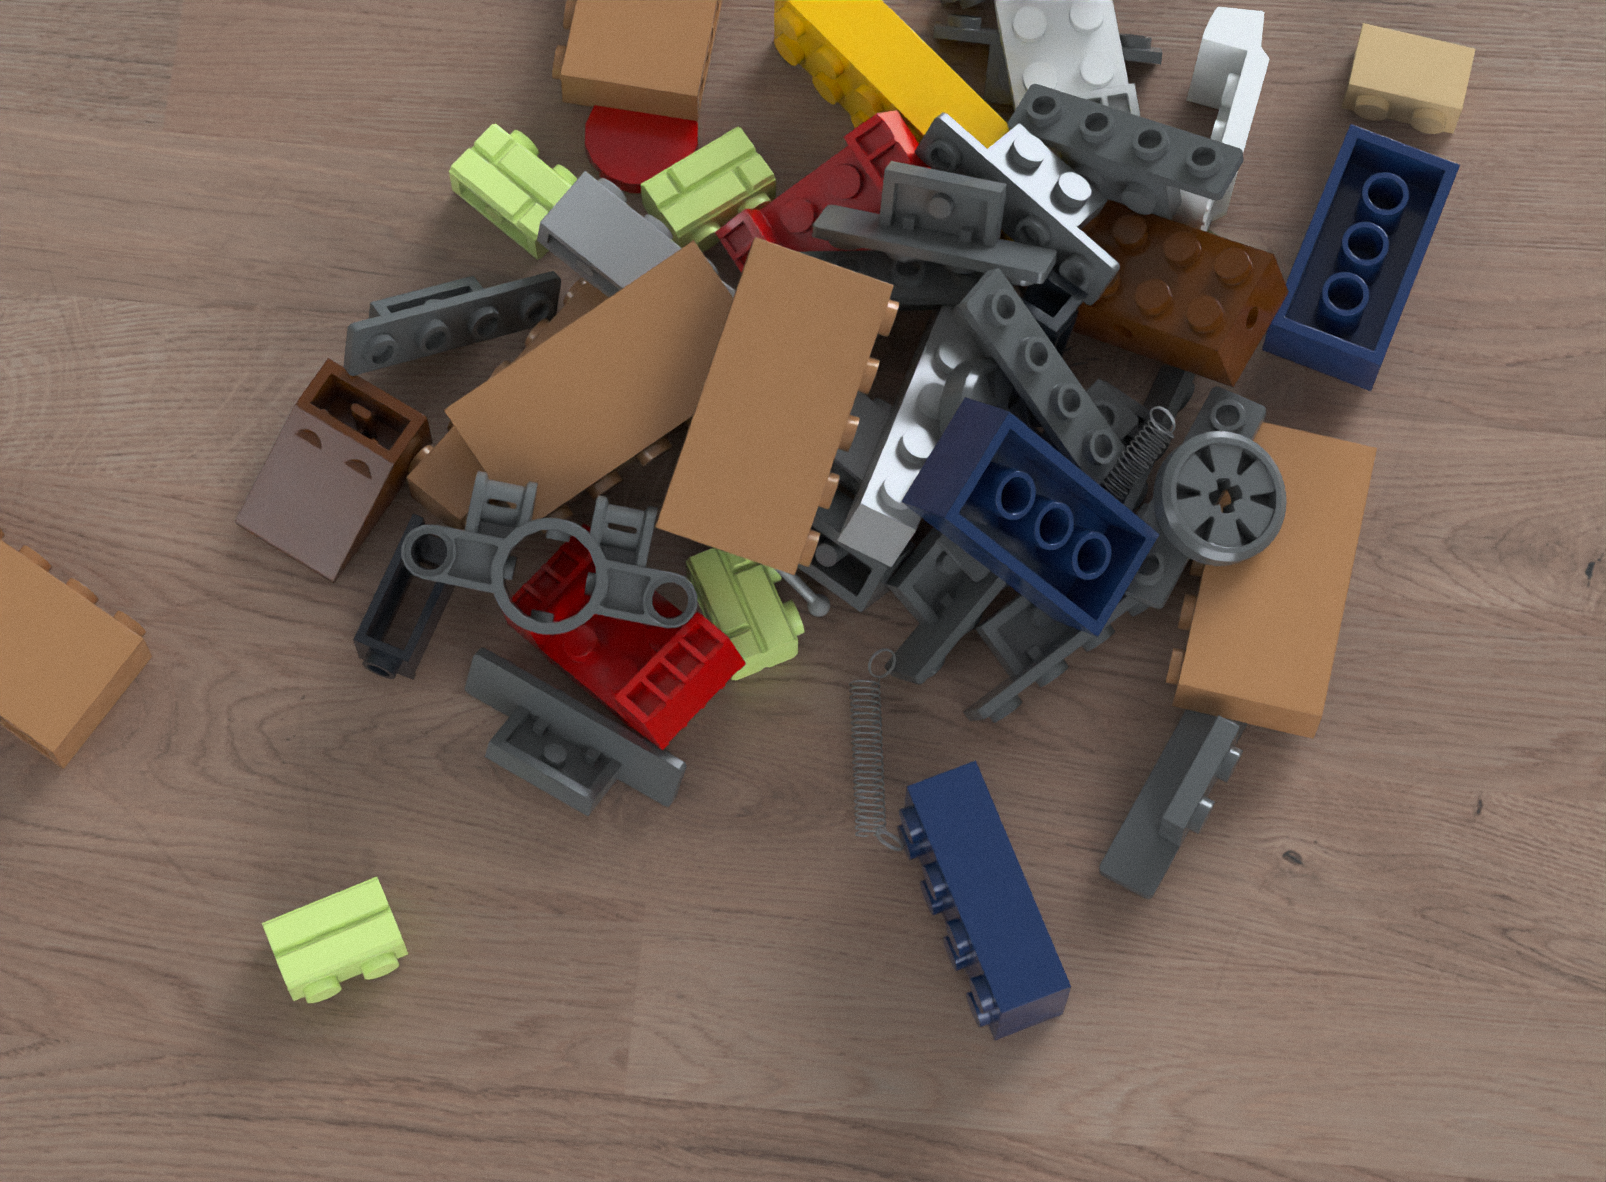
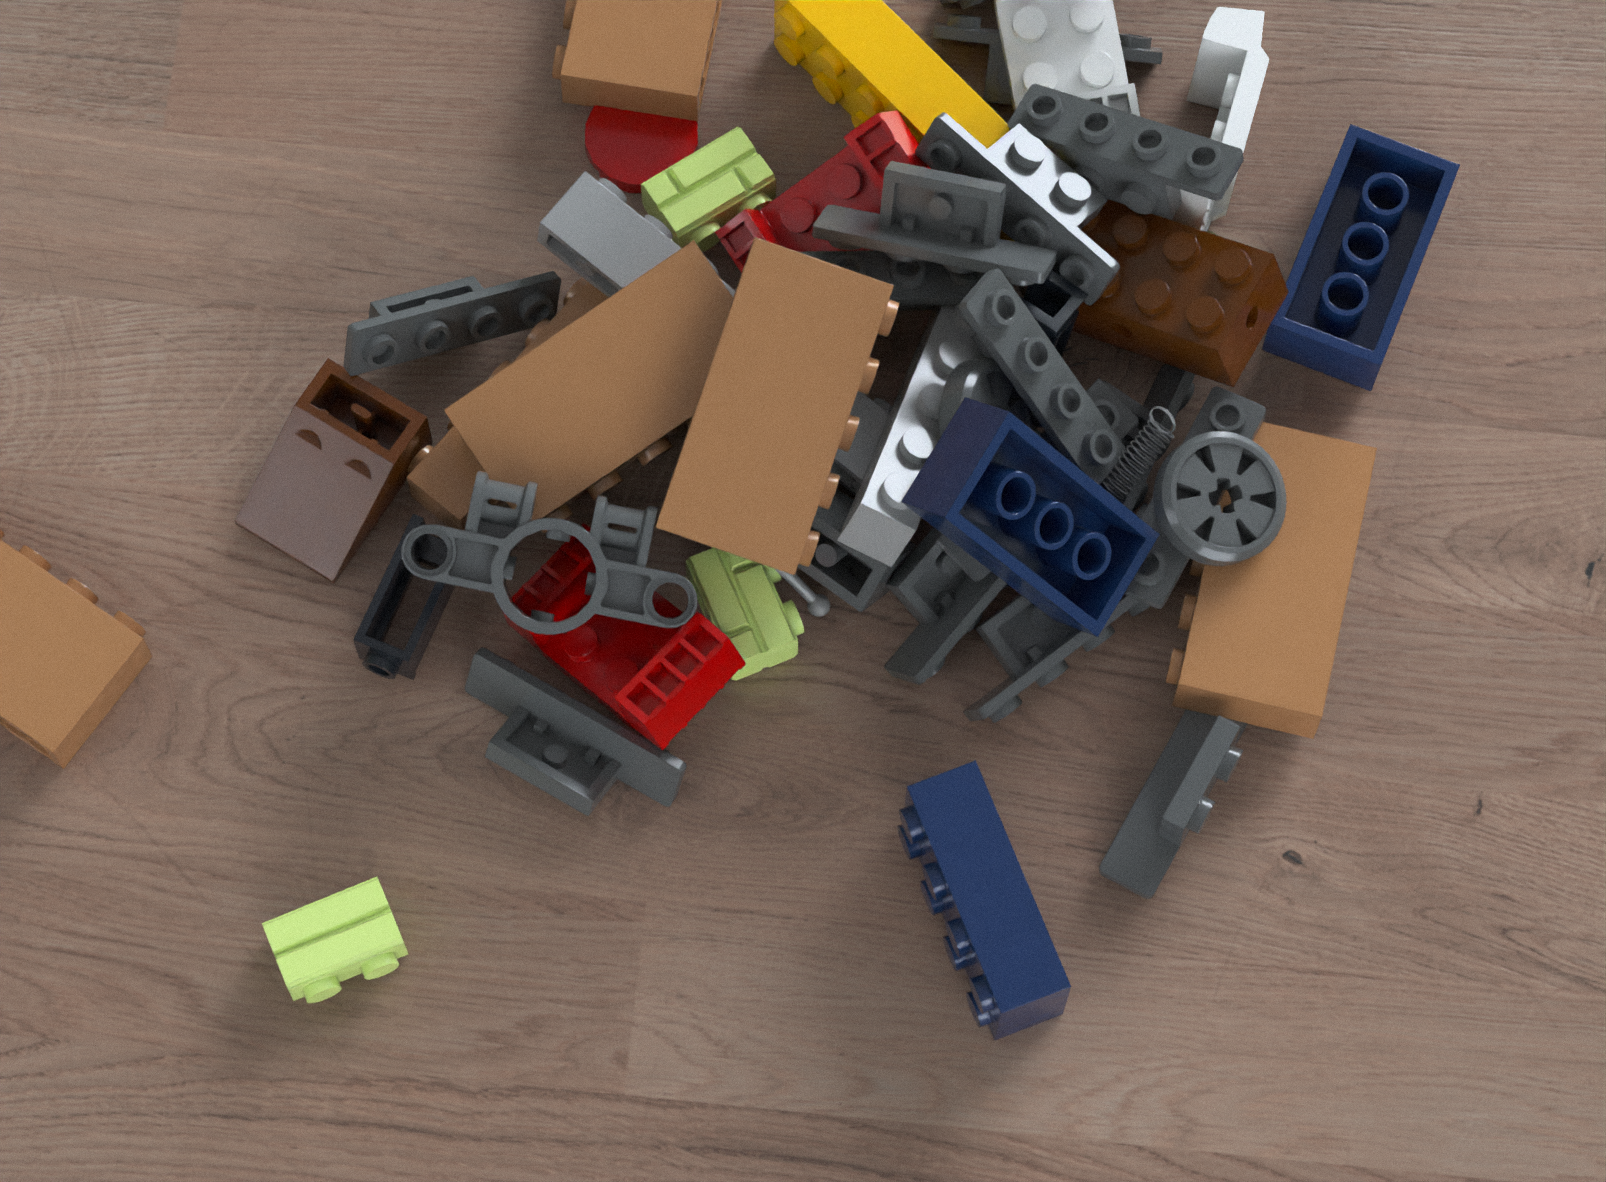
(510, 184): yellowish green brick -> none
(880, 830): light grey piece -> none
(1408, 79): tan brick -> none

